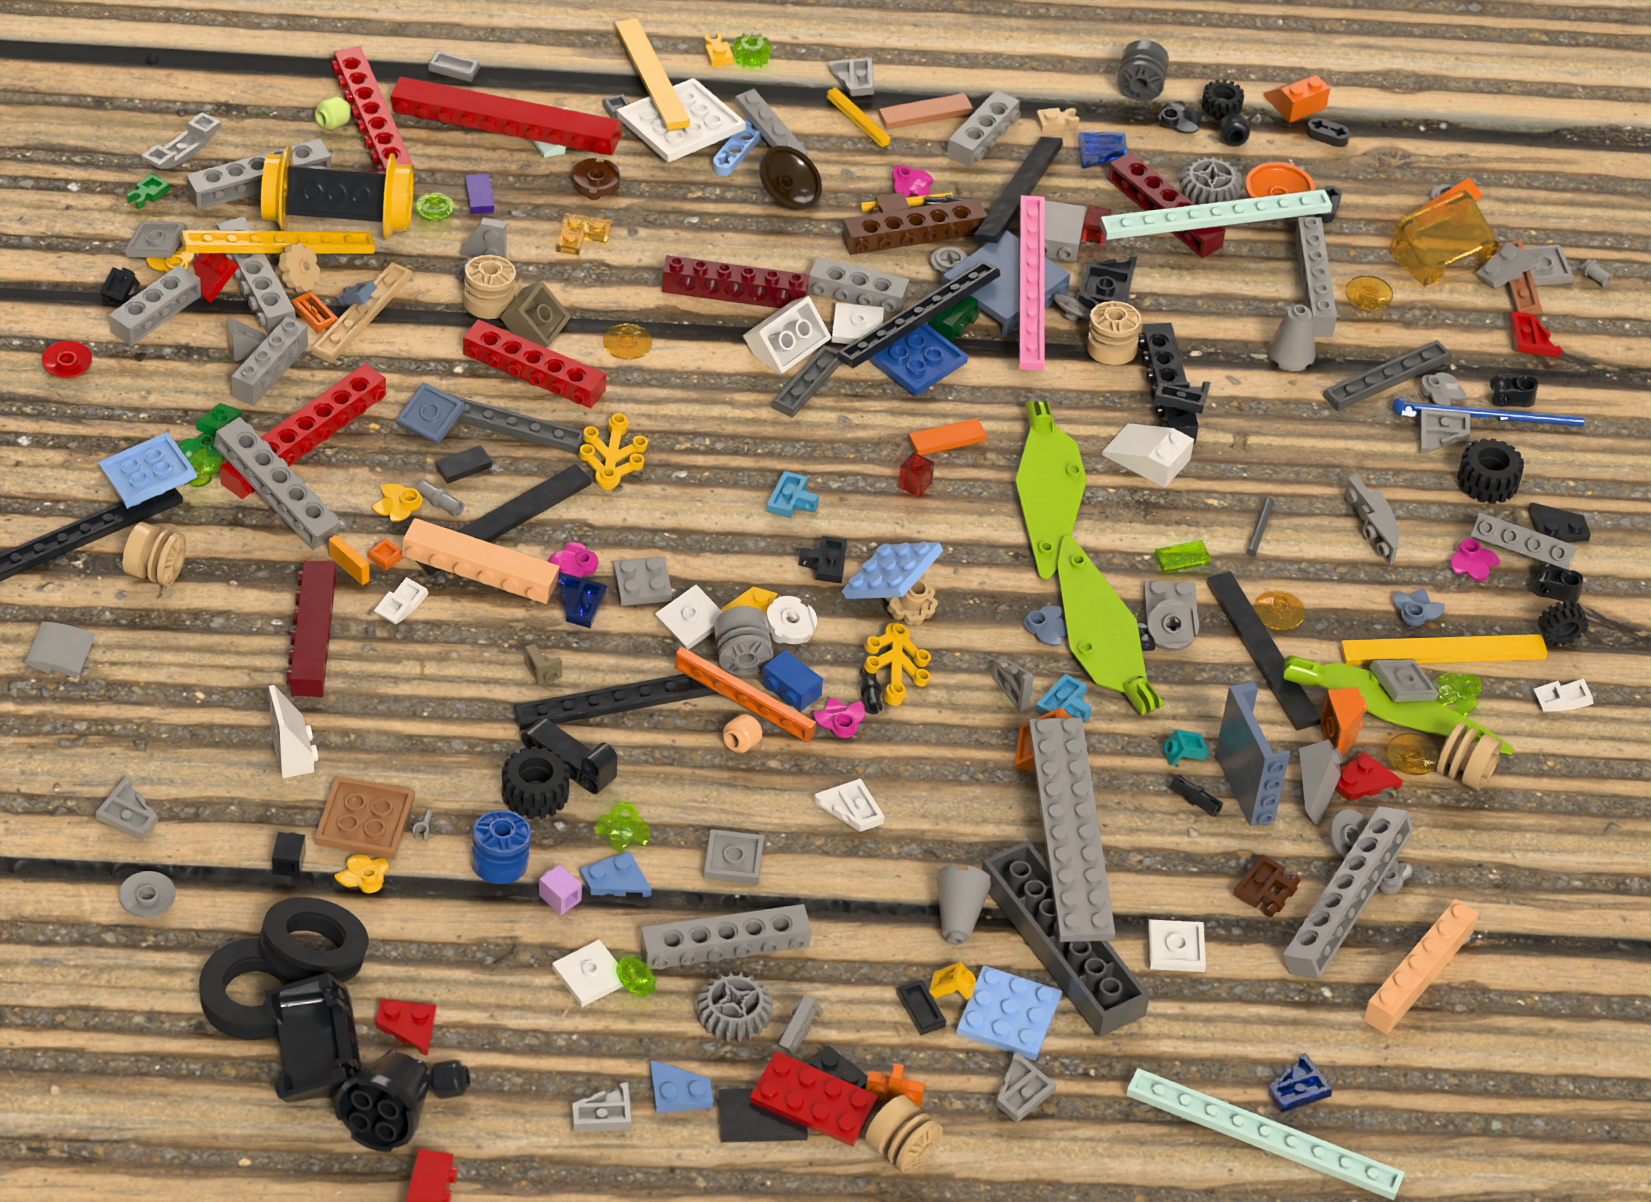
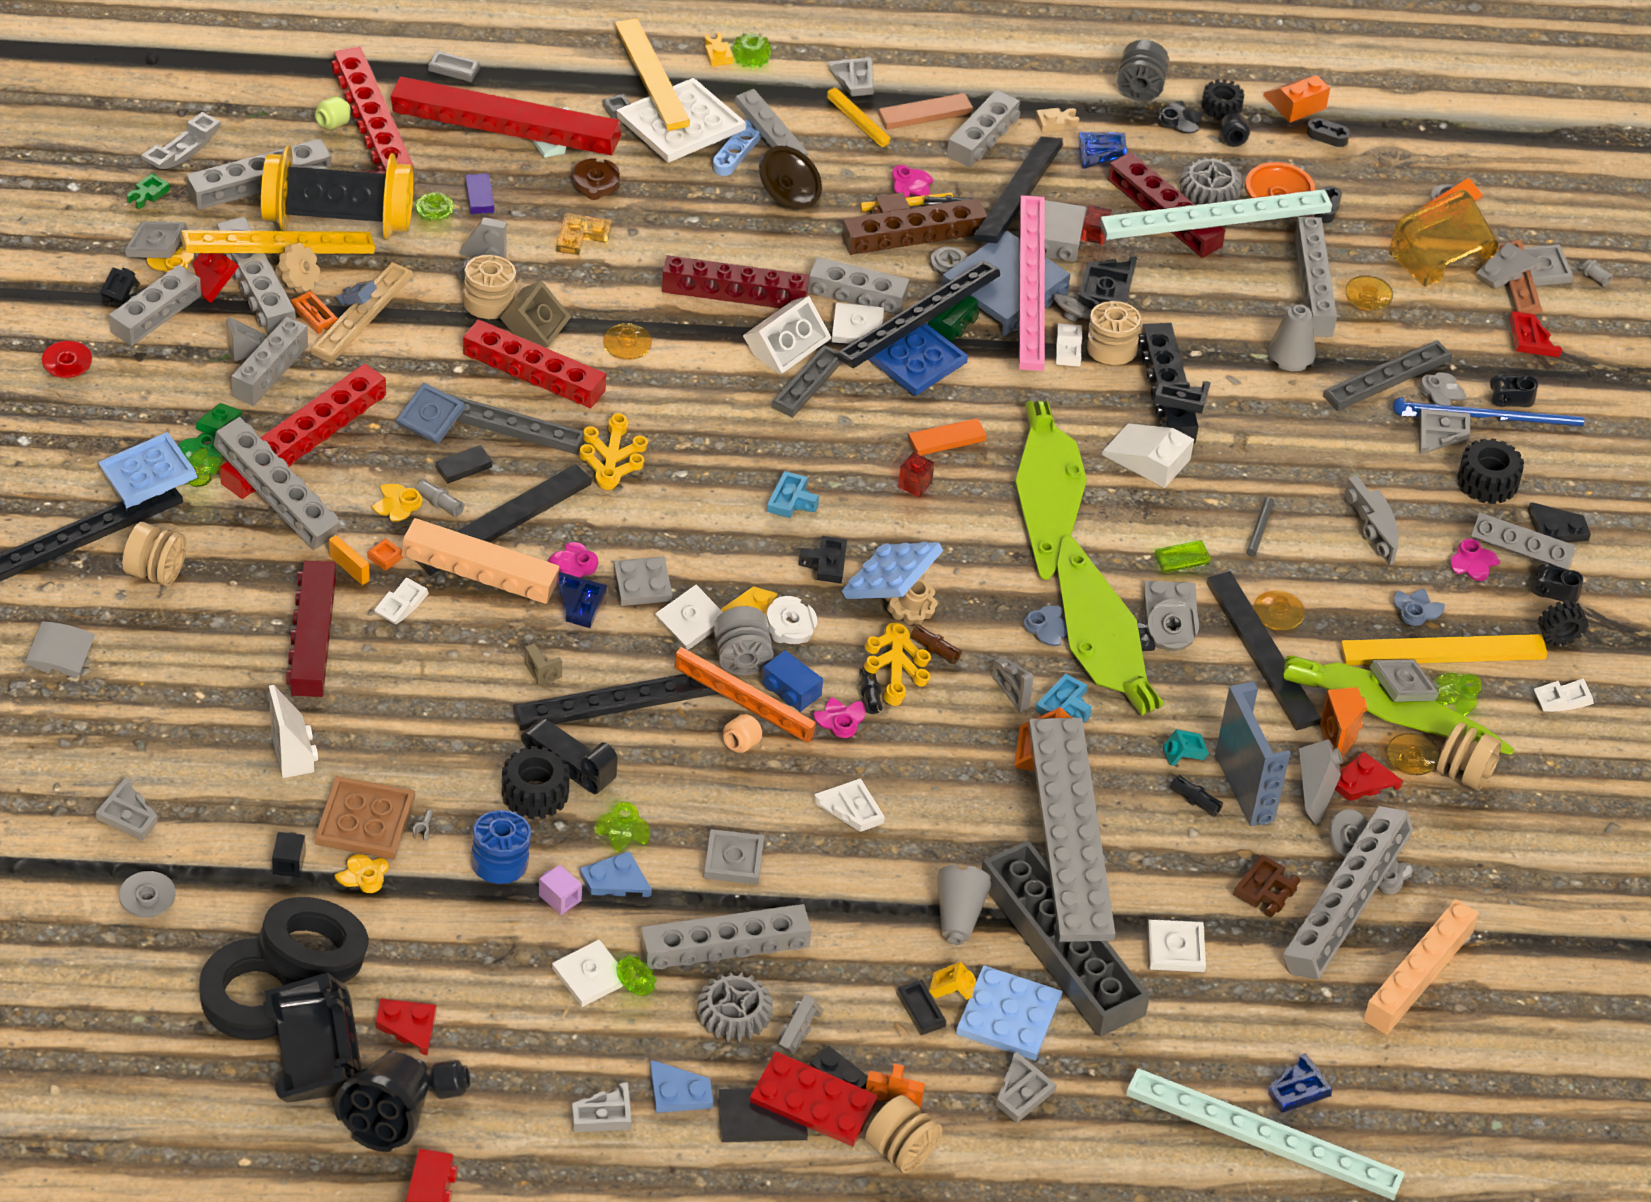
(936, 644): none -> reddish brown pin
(1068, 344): none -> white slope

